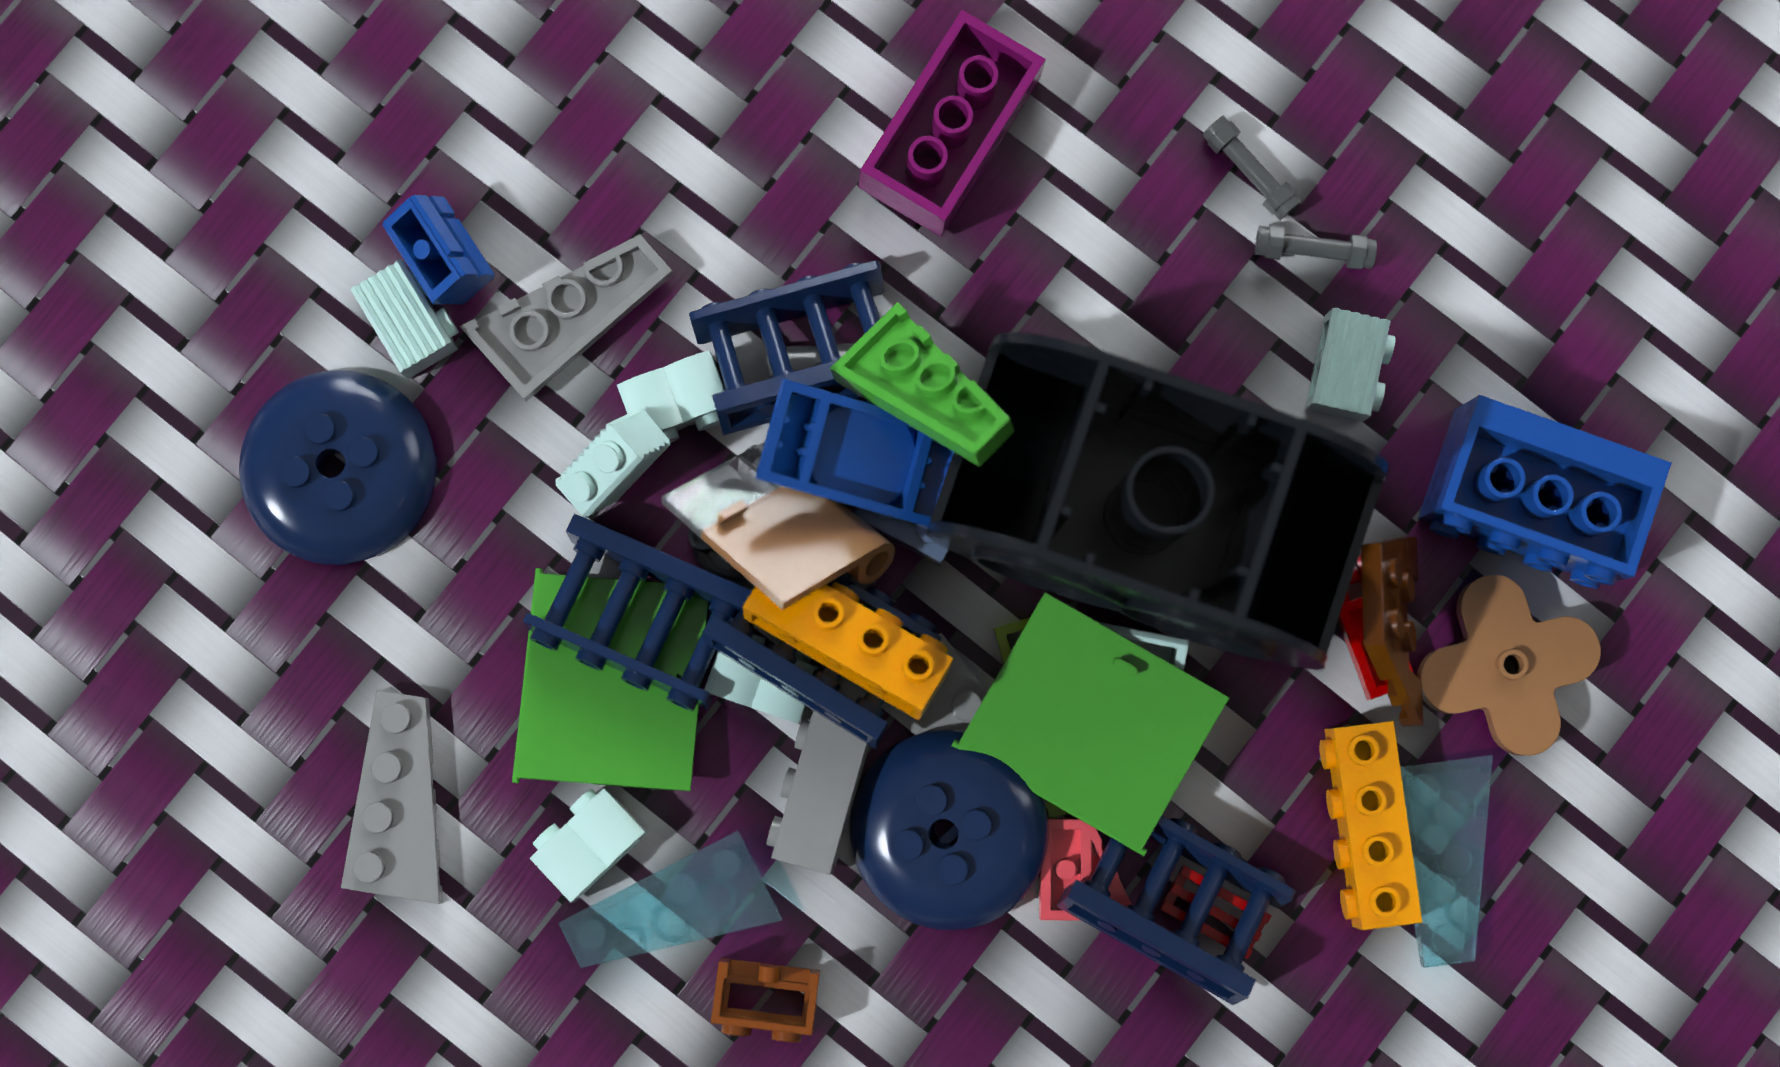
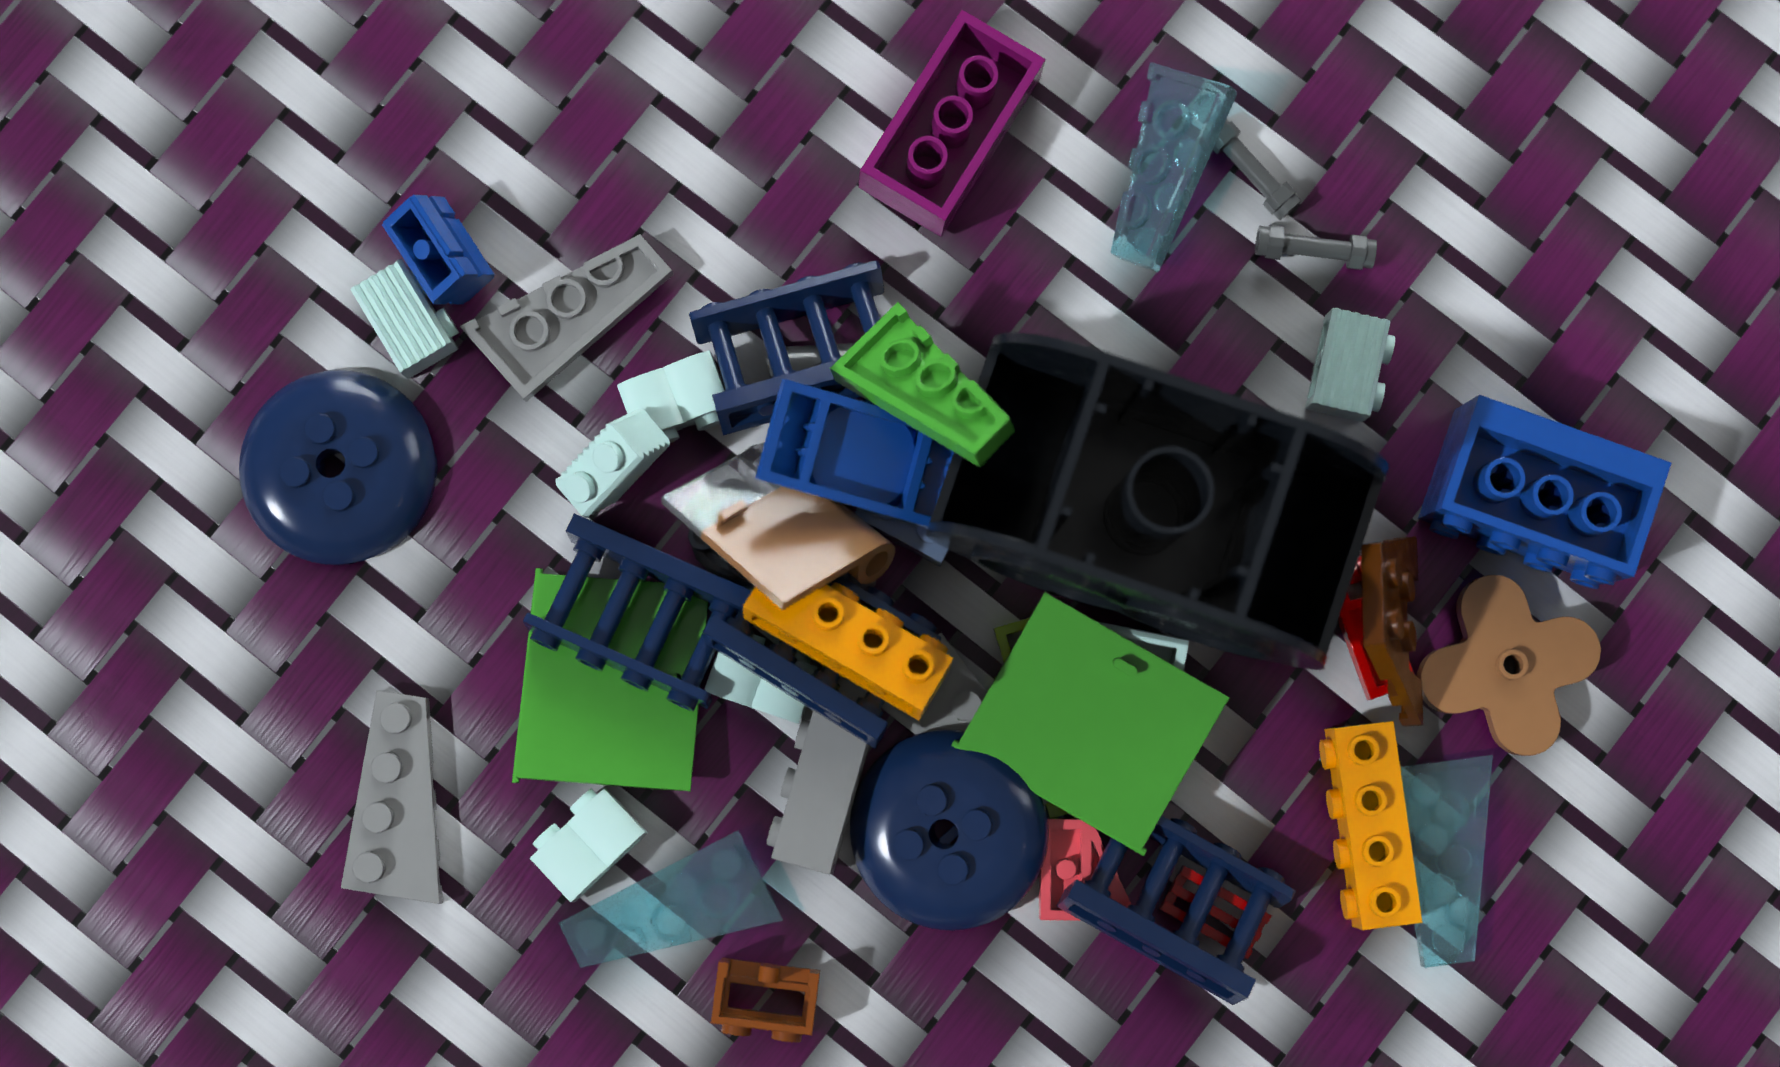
(1173, 148): none -> clear light blue wing

